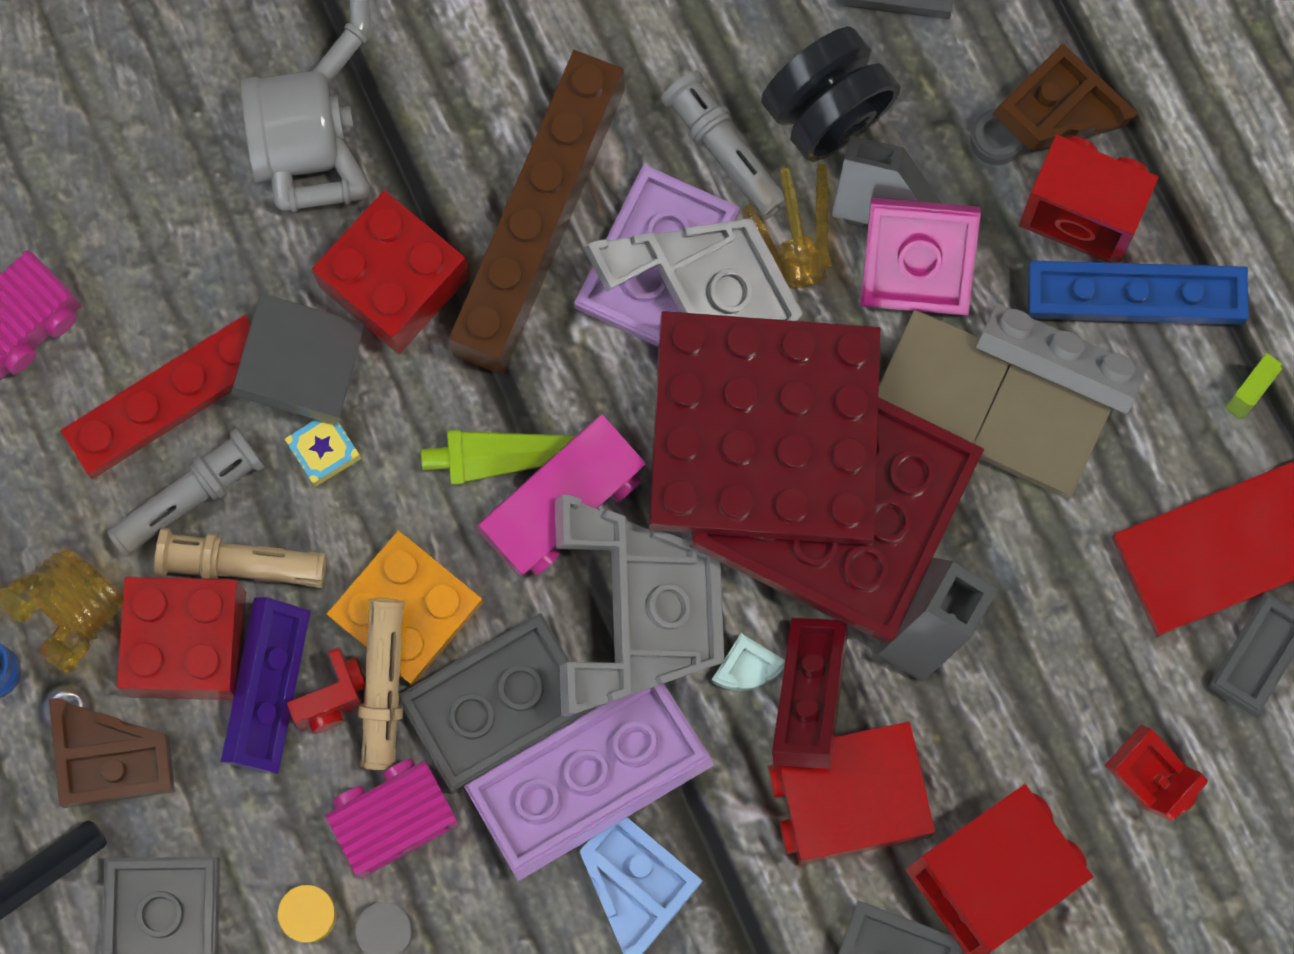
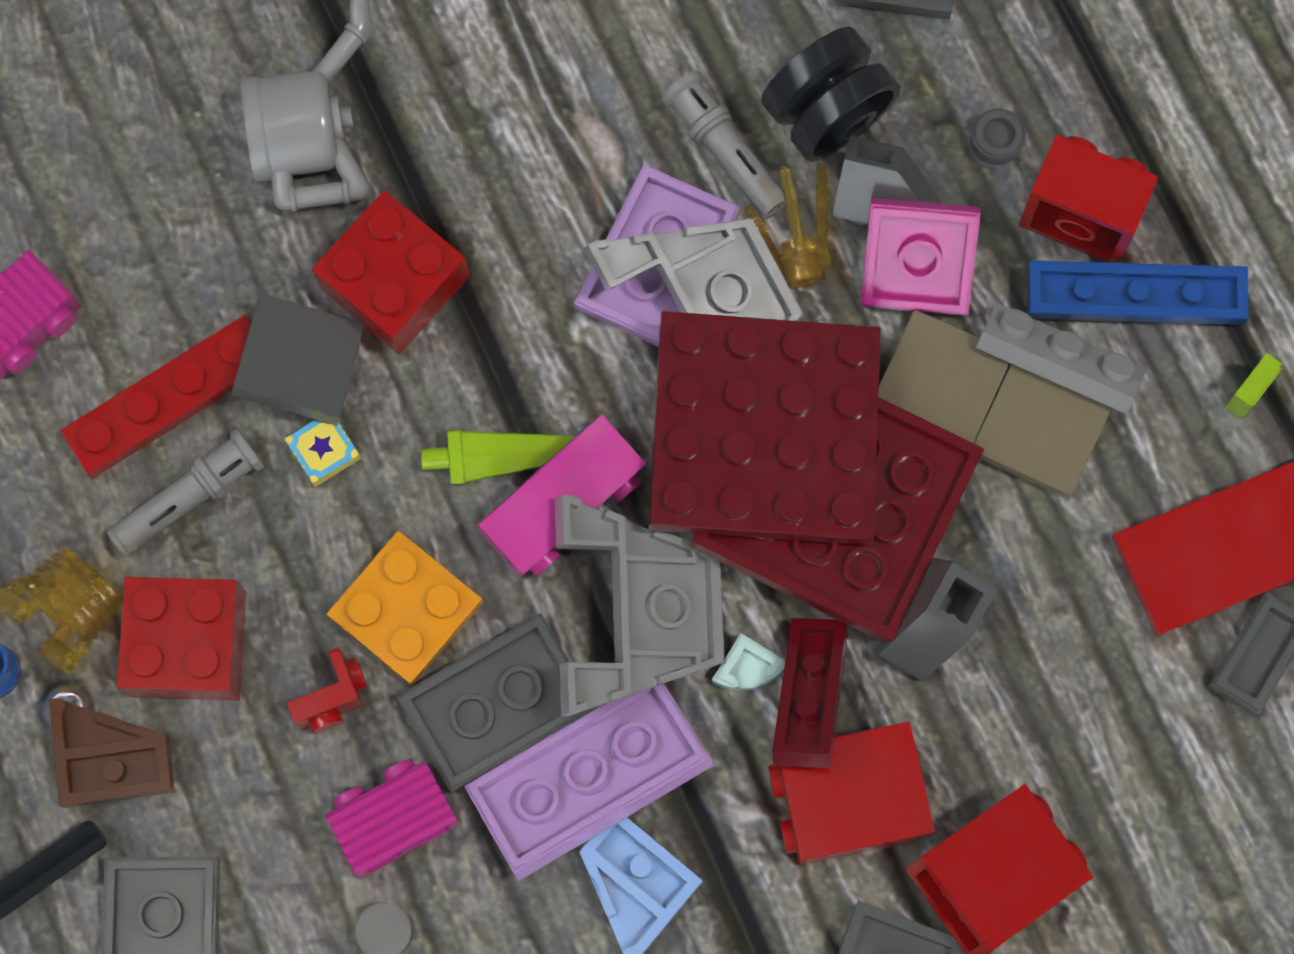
(213, 558): tan pin -> none
(265, 685): dark purple plate -> none
(307, 914): yellow tile -> none
(381, 693): tan pin -> none
(537, 213): reddish brown brick -> none
(1062, 100): reddish brown wing -> none
(1155, 775): red bracket -> none

